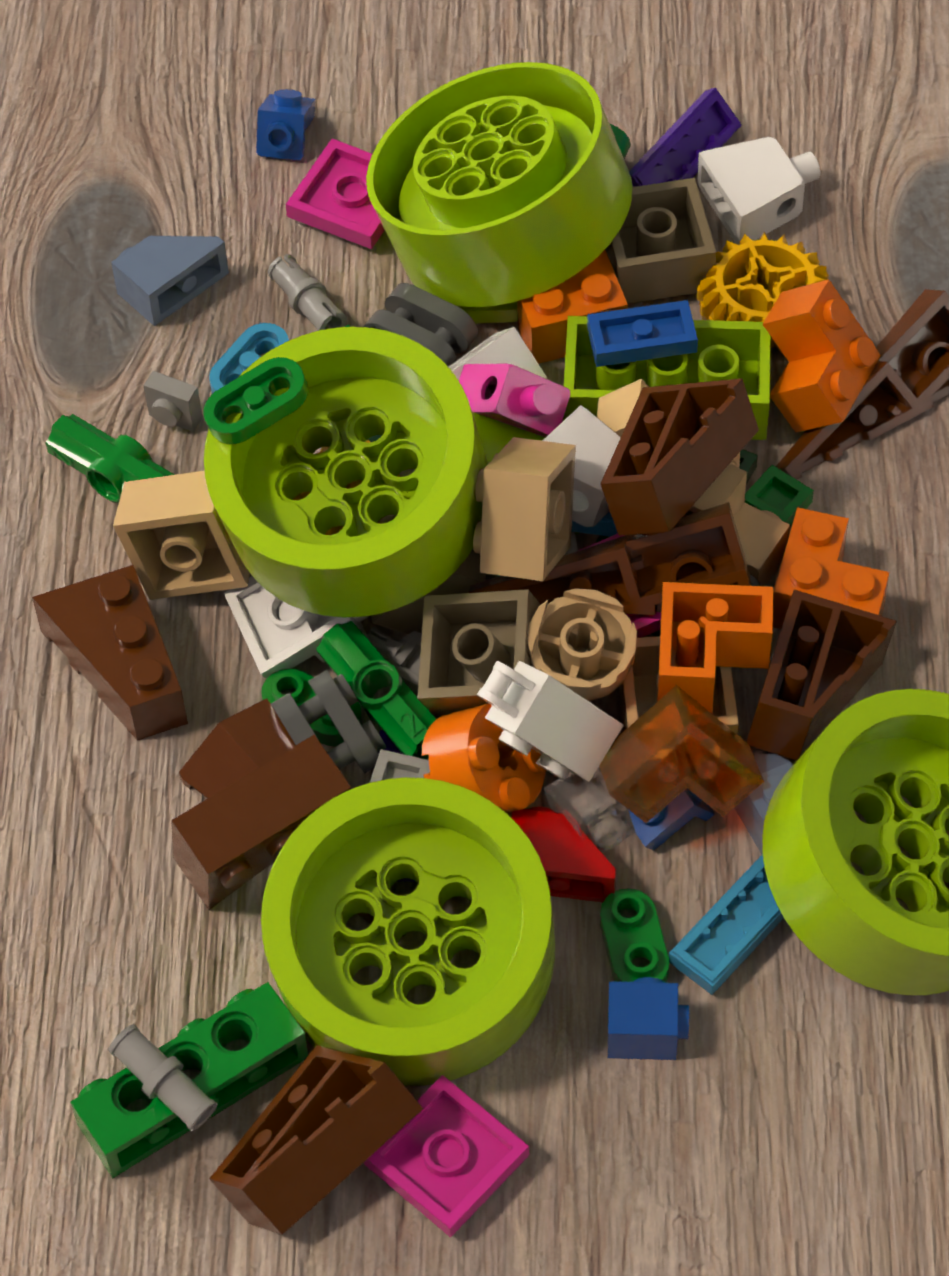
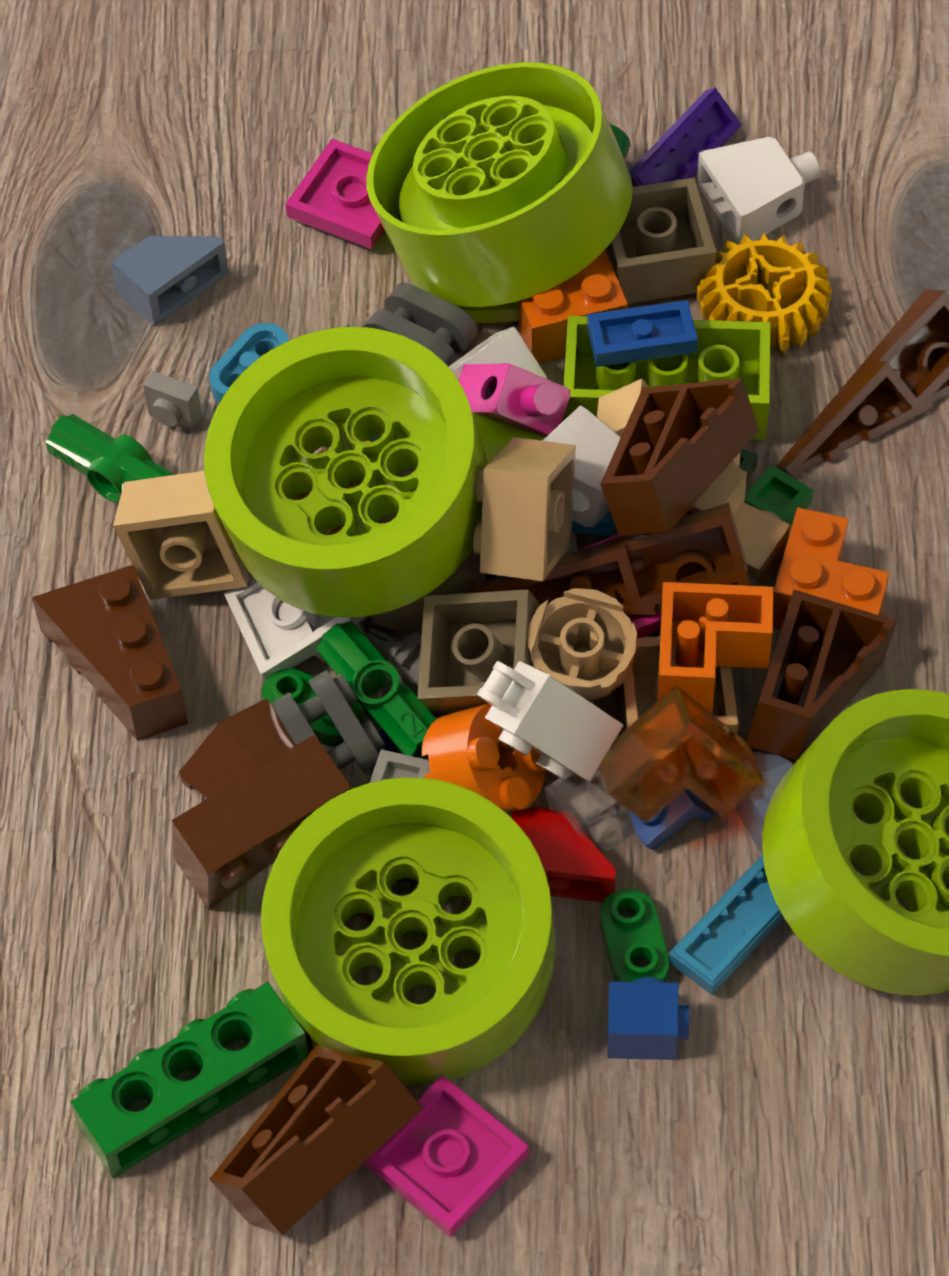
(162, 1077): light grey pin -> none
(255, 399): green plate -> none
(283, 124): blue bracket -> none
(306, 294): light grey pin -> none
(824, 352): orange brick -> none

